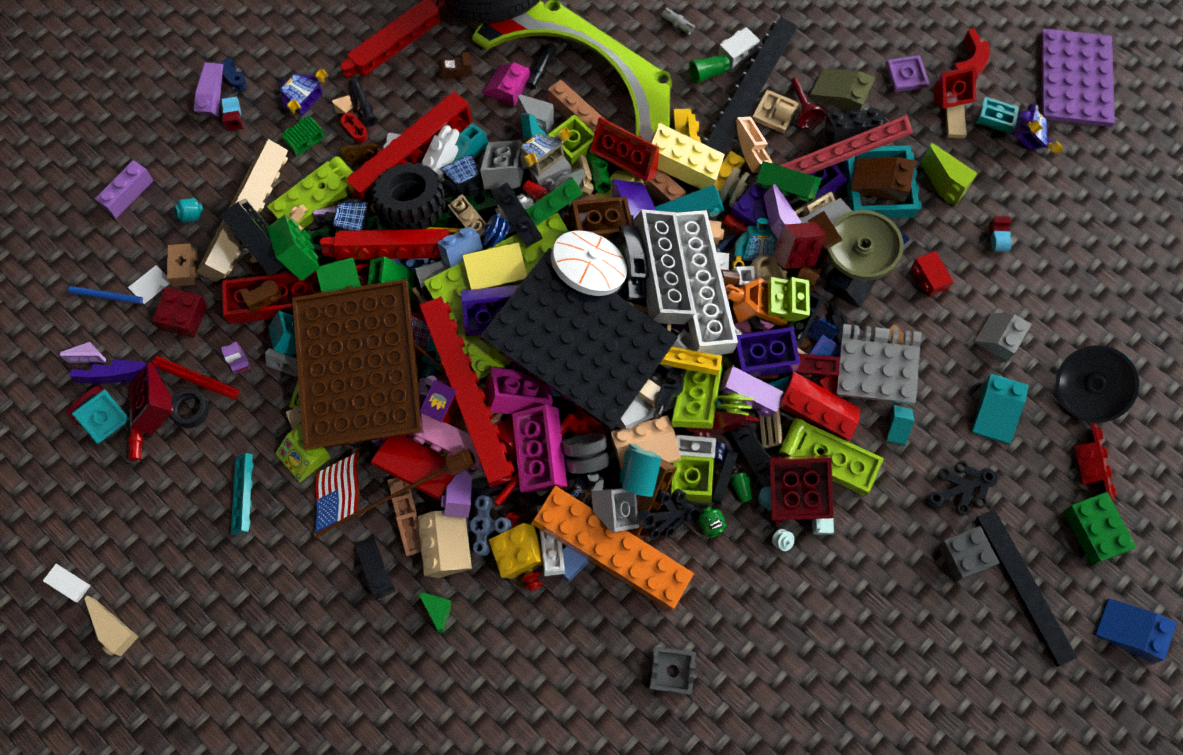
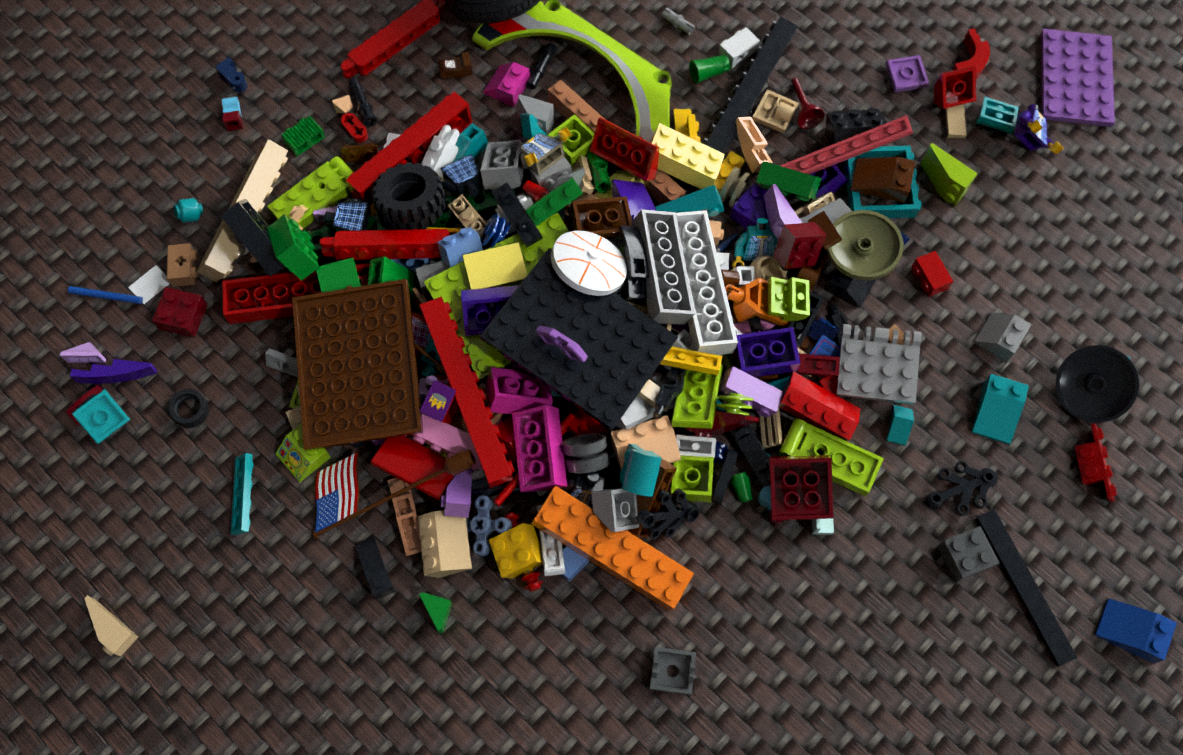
(66, 583): white tile -> none
(124, 189): medium lavender brick -> none
(135, 445): red pin -> none
(148, 400): dark red slope -> none
(196, 378): red axle -> none
(209, 90): medium lavender slope -> none
(236, 357): medium lavender leg -> none
(261, 296): reddish brown leg -> none
(283, 333): teal slope -> none
(301, 91): torso -> none
(569, 347): none -> medium lavender tile
(712, 522): green head -> none
(735, 224): red pin -> none
(783, 539): light aqua wheel -> none
(843, 88): olive slope -> none
(1000, 233): leg -> none
(1099, 529): green brick -> none

